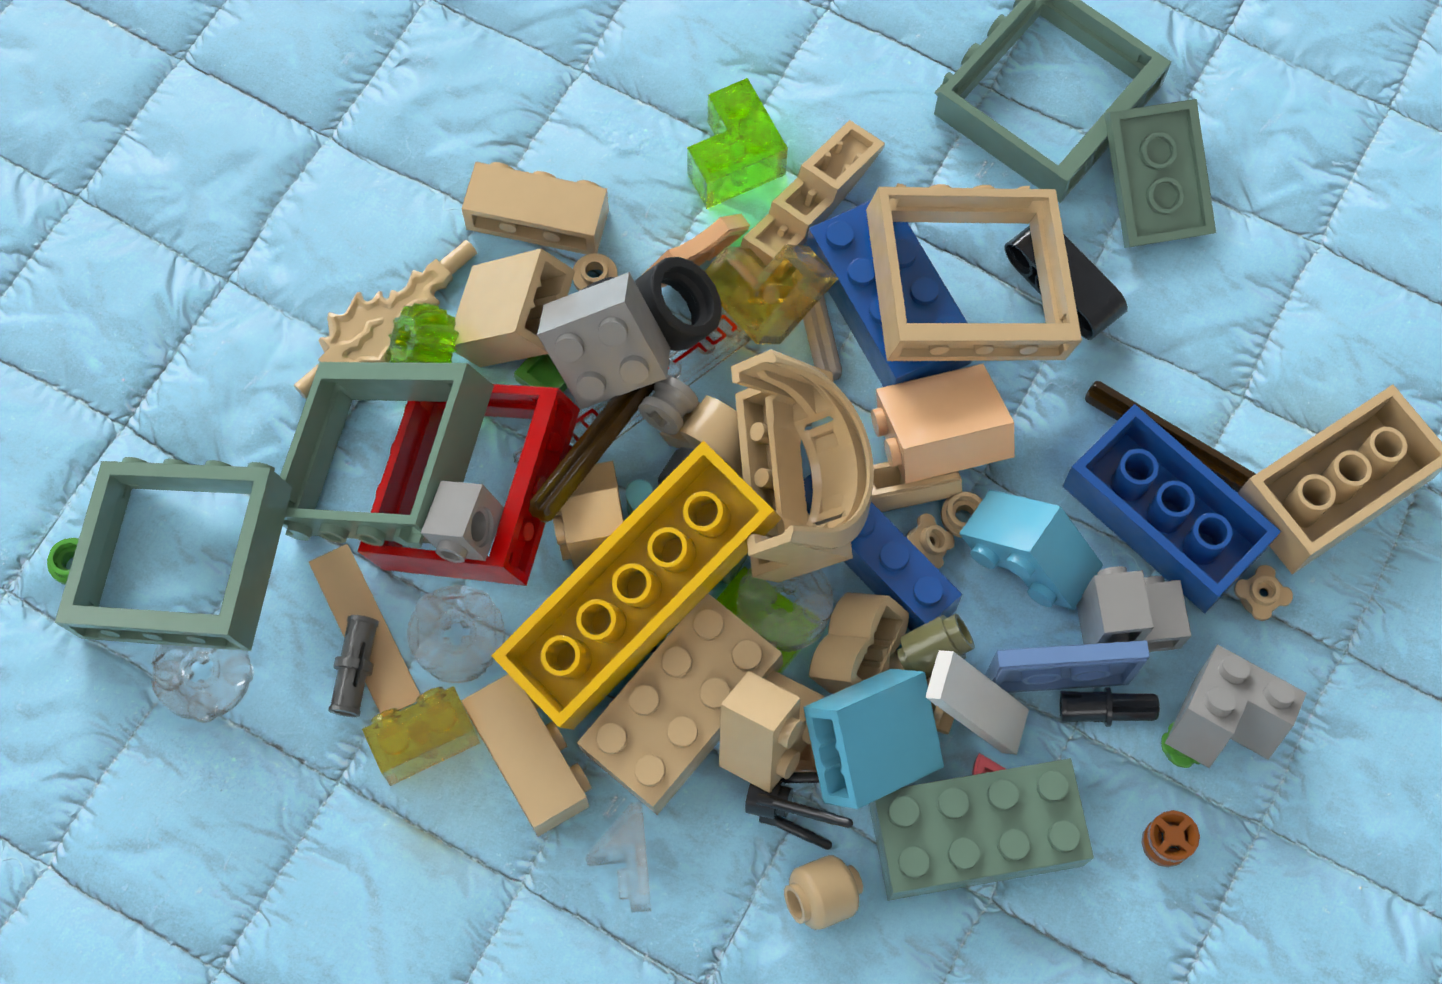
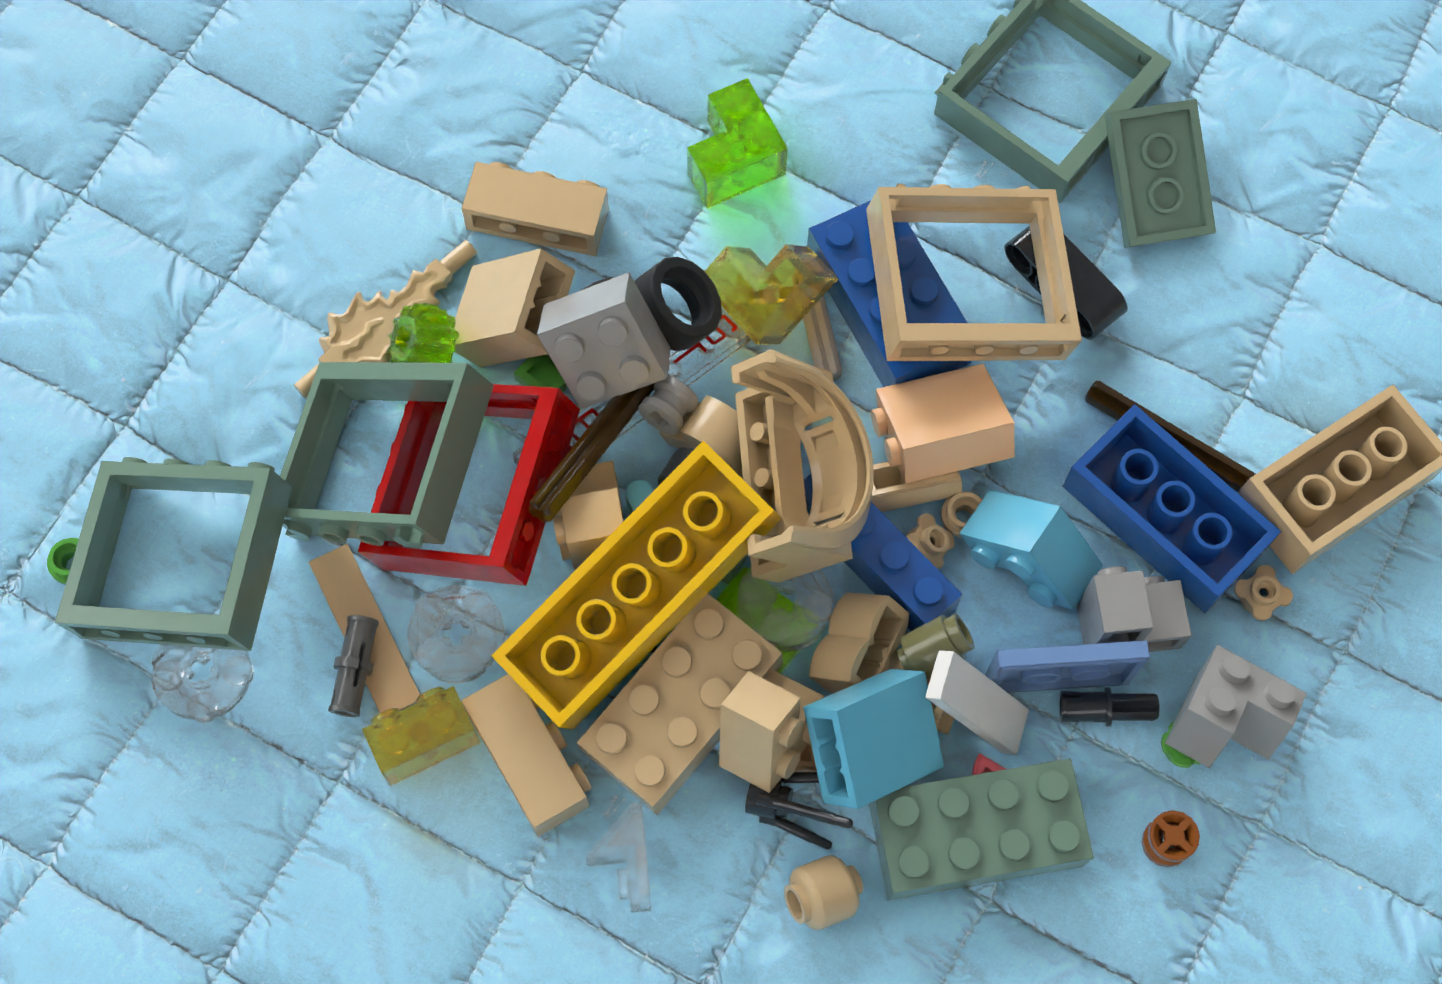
(462, 521): light grey brick -> none
(592, 262): tan plate -> none
(710, 241): light nougat tile -> none
(815, 192): tan slope -> none

